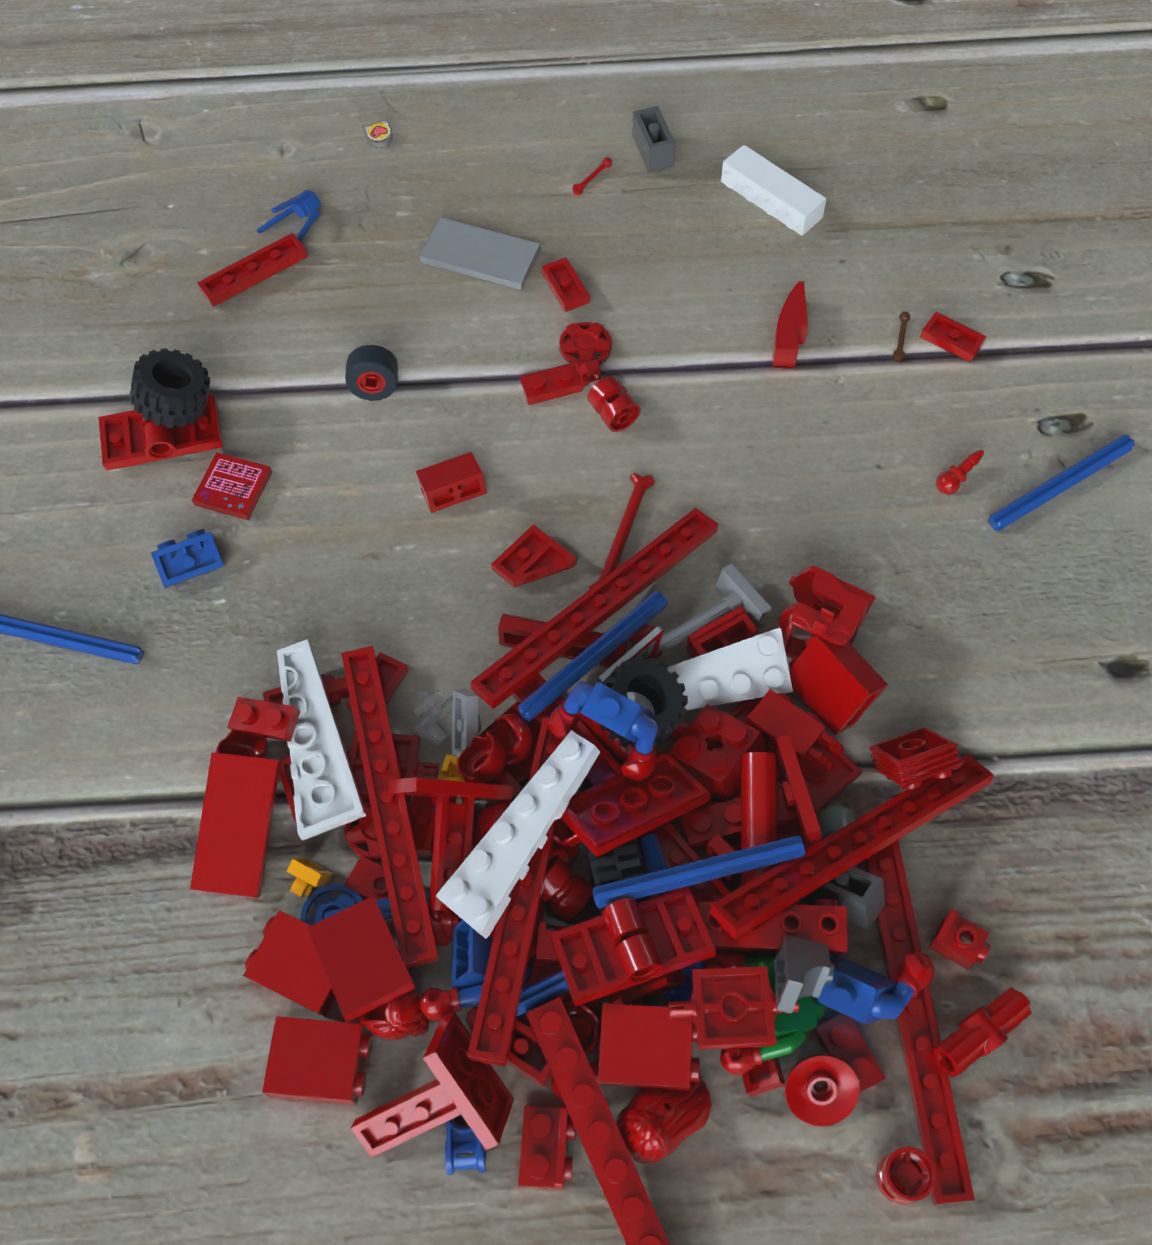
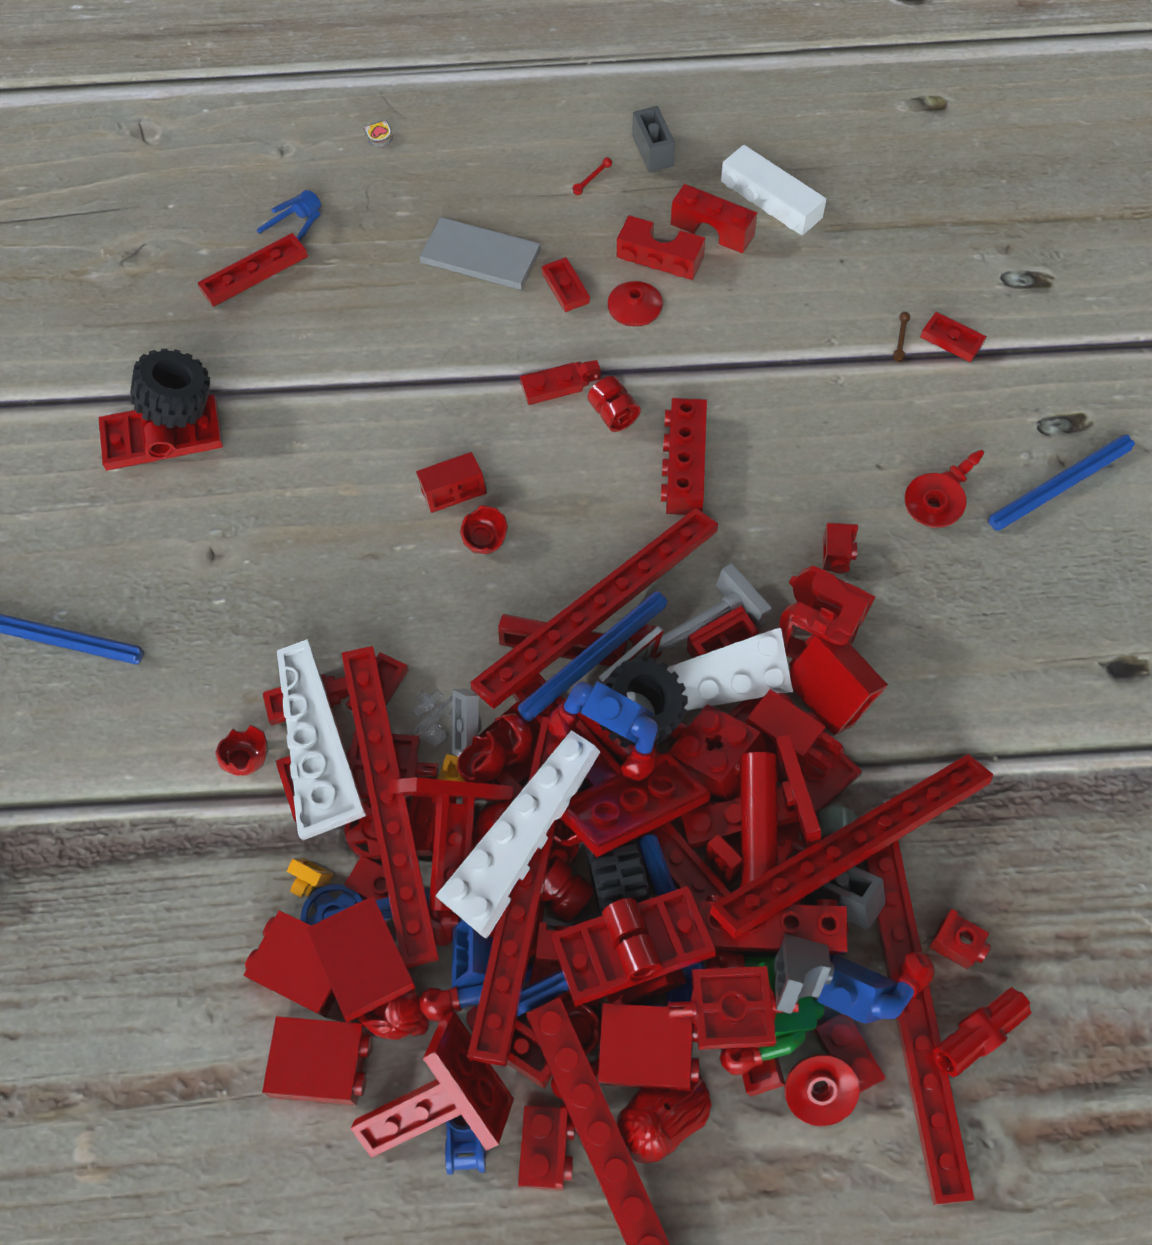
(187, 558): blue bracket -> none
(232, 486): red tile -> none
(235, 825): red tile -> none
(264, 719): red plate -> none
(371, 372): black wheel -> none
(484, 530): none -> red hair
(532, 558): red wing -> none
(585, 342): red wheel -> none
(635, 303): none -> red dish
(641, 484): red piece -> none
(675, 257): none -> red arch
(686, 456): none -> red brick
(699, 871): blue axle -> none
(732, 222): none -> red arch
(791, 328): red slope -> none
(839, 547): none -> red brick
(906, 1175): red wheel -> none
(915, 758): red brick -> none
(939, 490): none -> red dish

